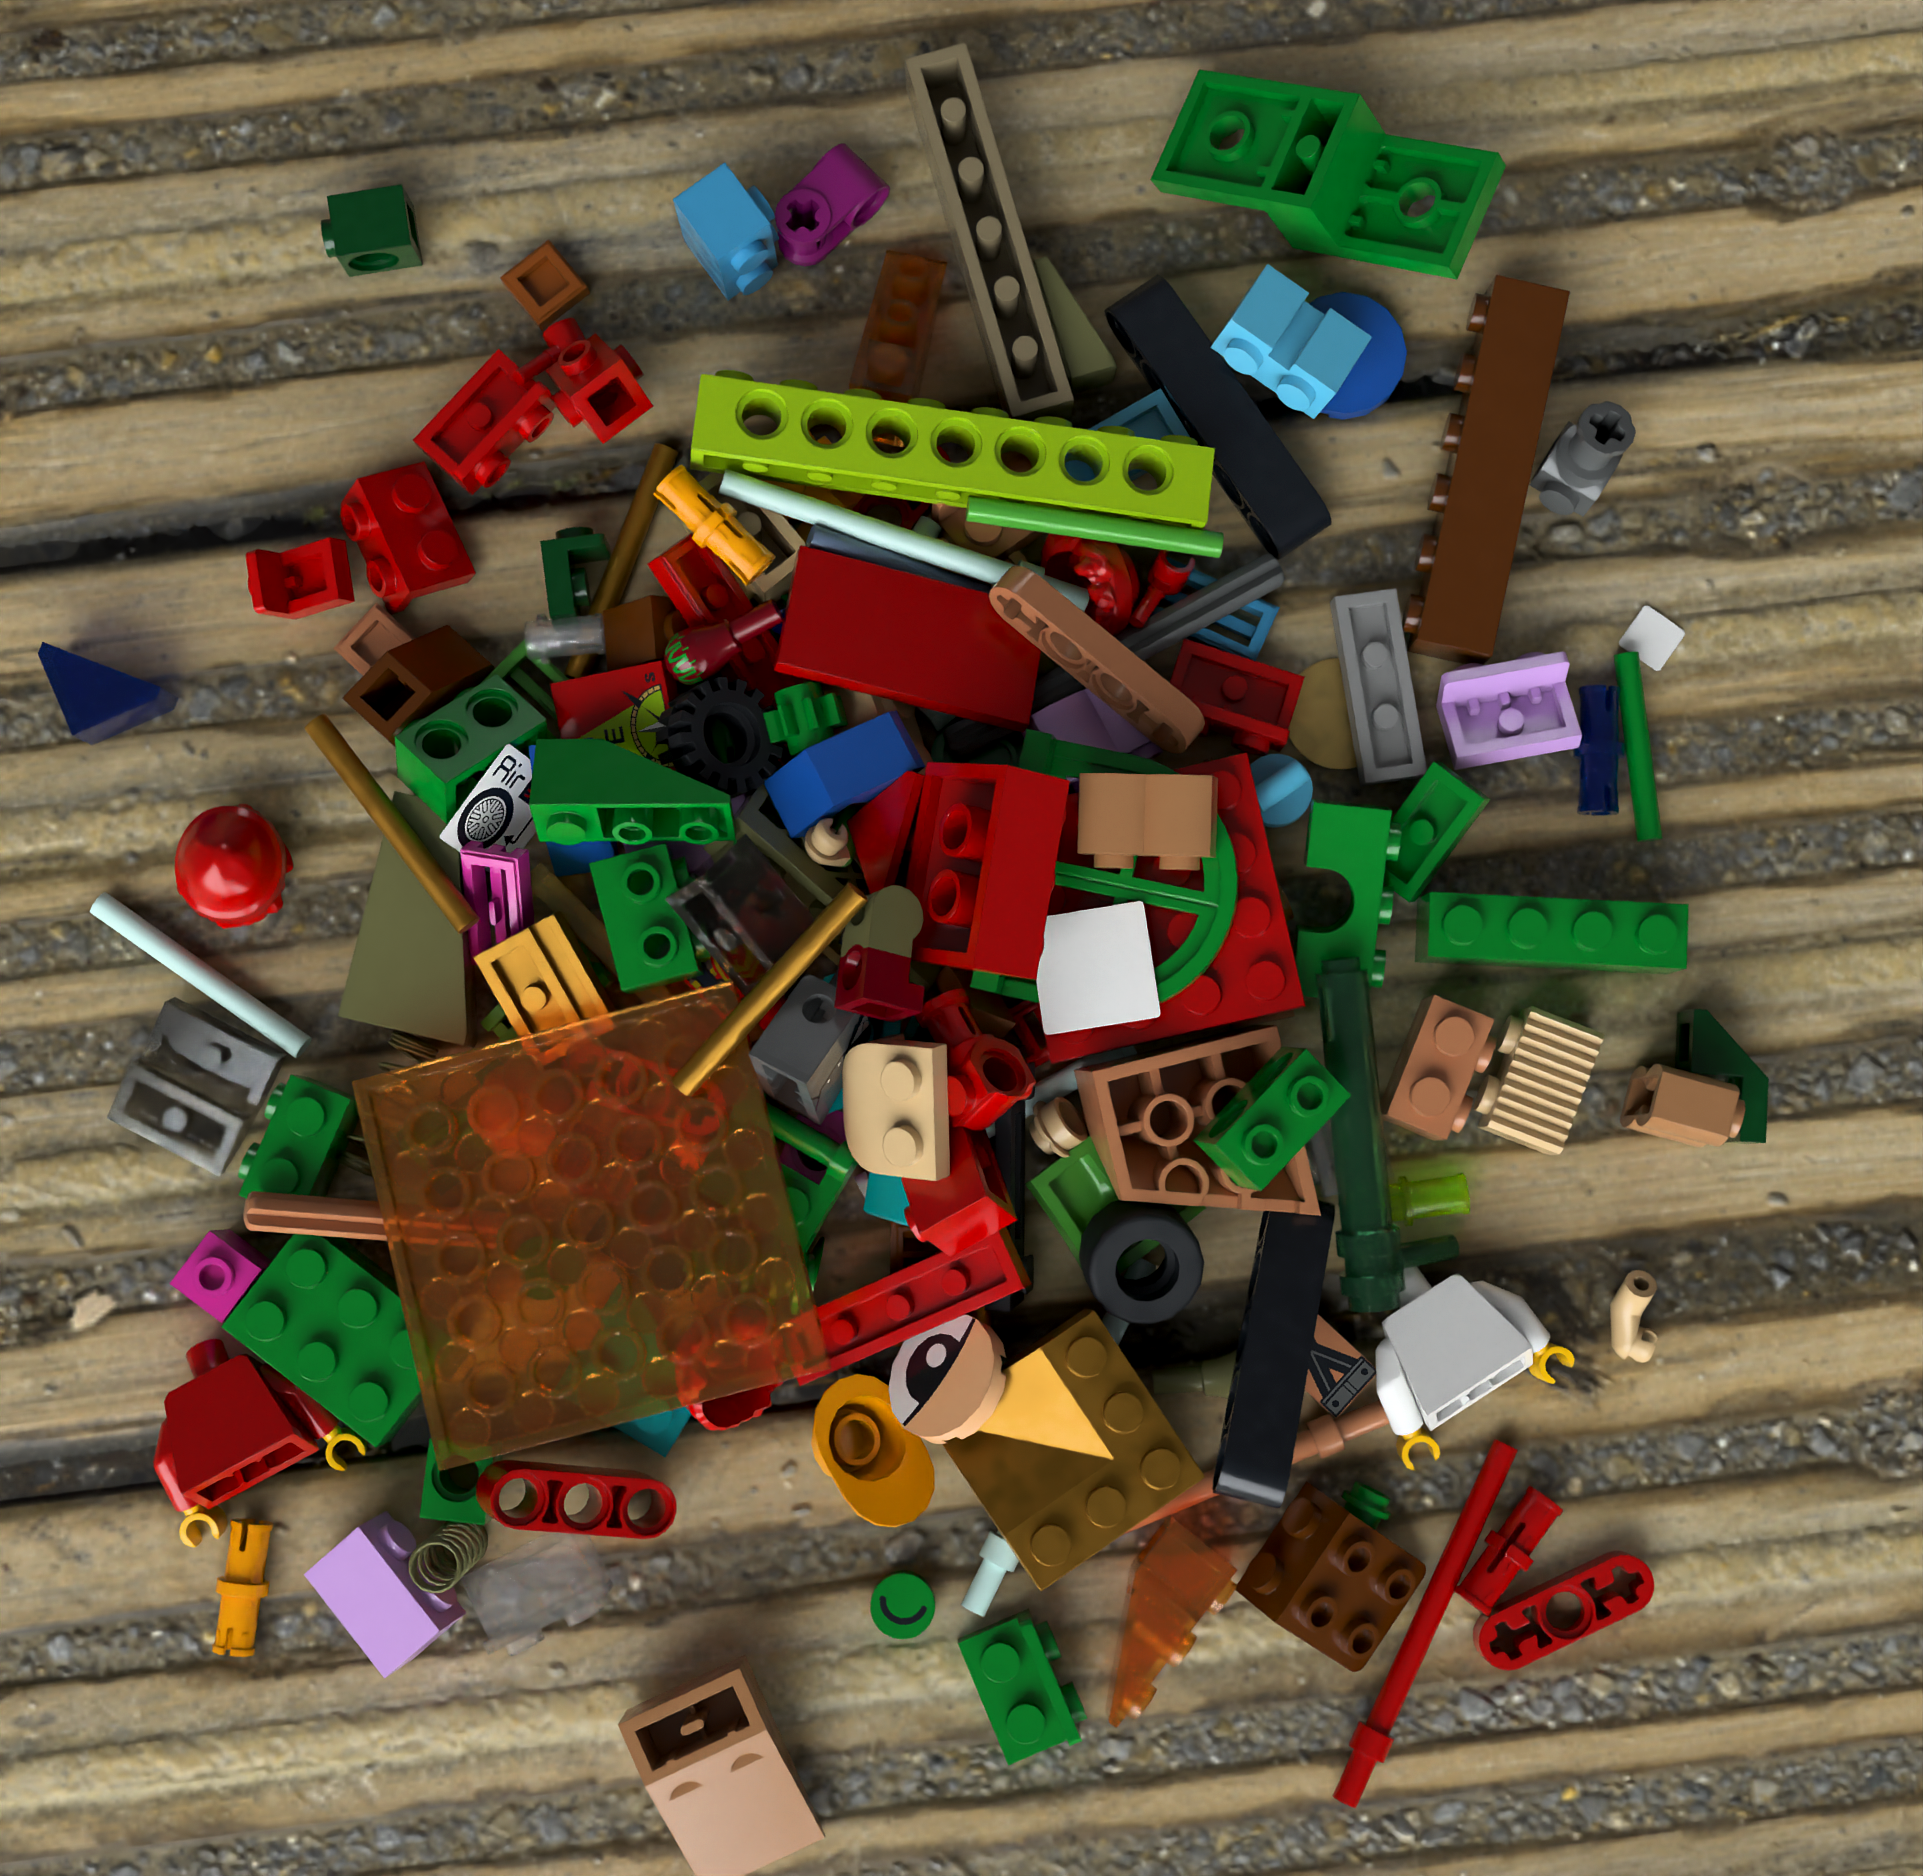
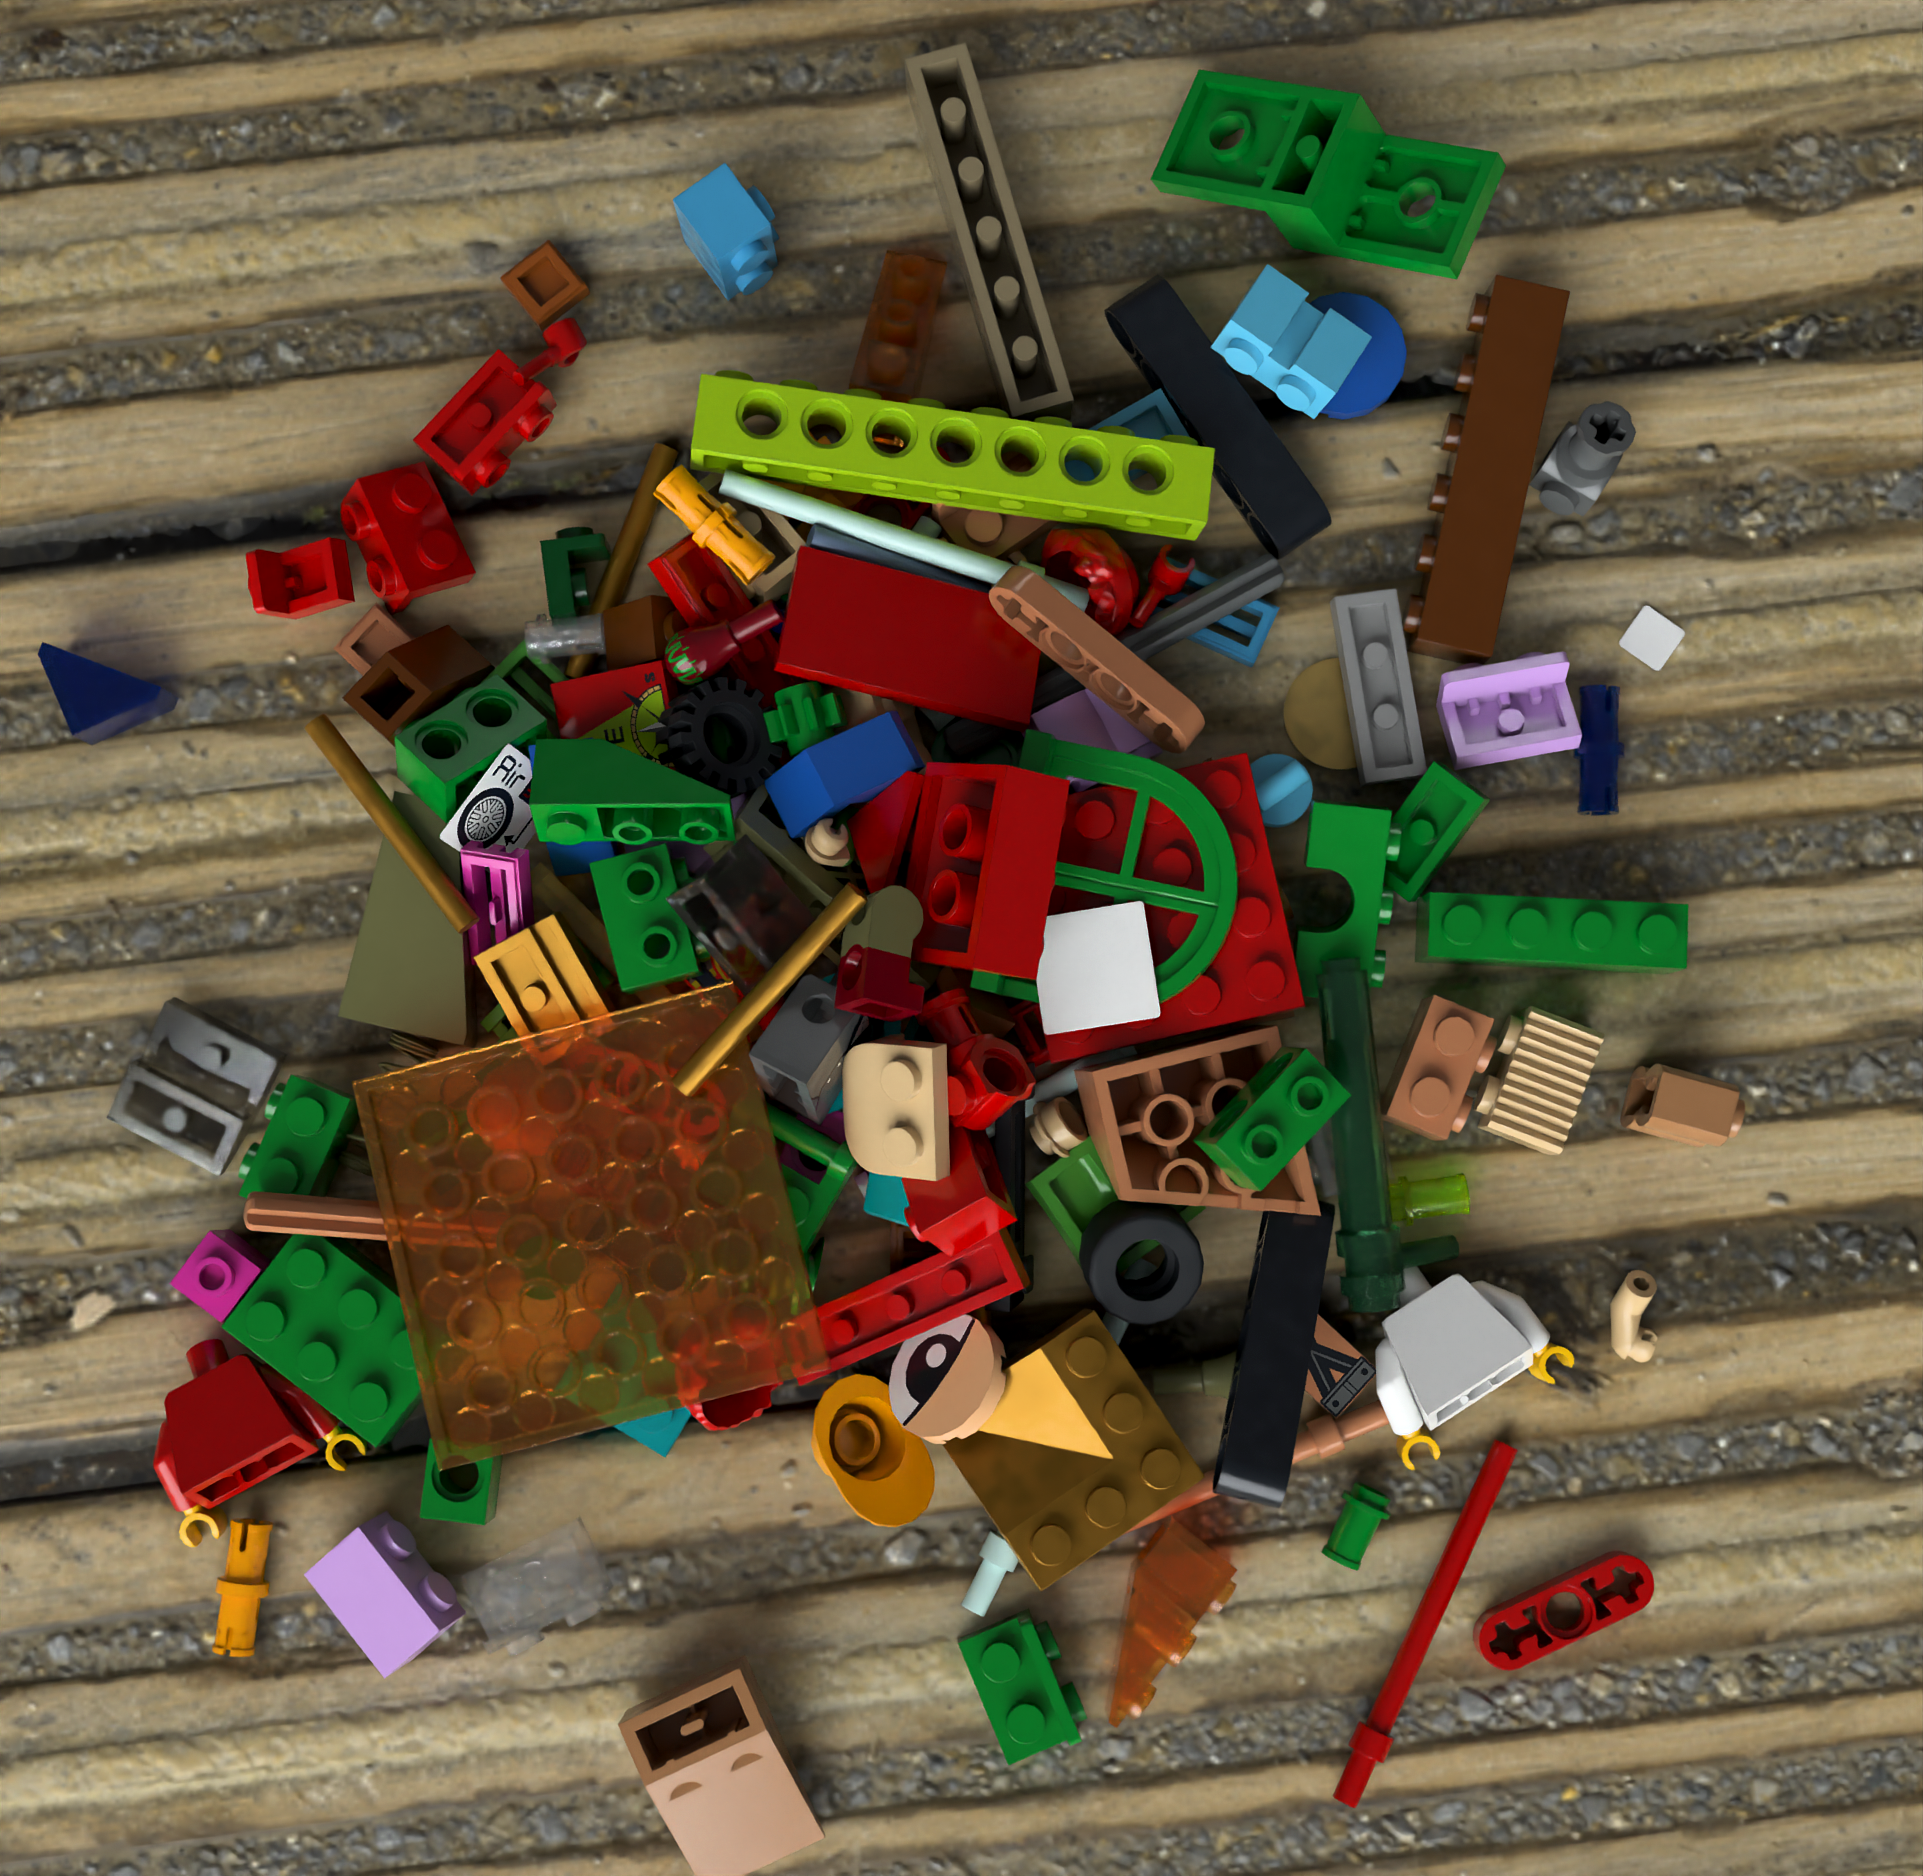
(200, 975): light aqua bar -> none
(232, 866): red hair -> none
(372, 230): dark green brick -> none
(459, 1566): olive piece -> none
(598, 387): red brick -> none
(603, 1514): red beam -> none
(835, 198): magenta piece -> none
(902, 1604): green tile -> none
(1080, 346): olive slope -> none
(1094, 526): bright green bar -> none
(1147, 817): medium nougat brick -> none
(1238, 696): red bracket -> none
(1331, 1579): reddish brown bracket -> none
(1508, 1550): red pin -> none
(1637, 747): green bar -> none
(1710, 1051): dark green slope -> none

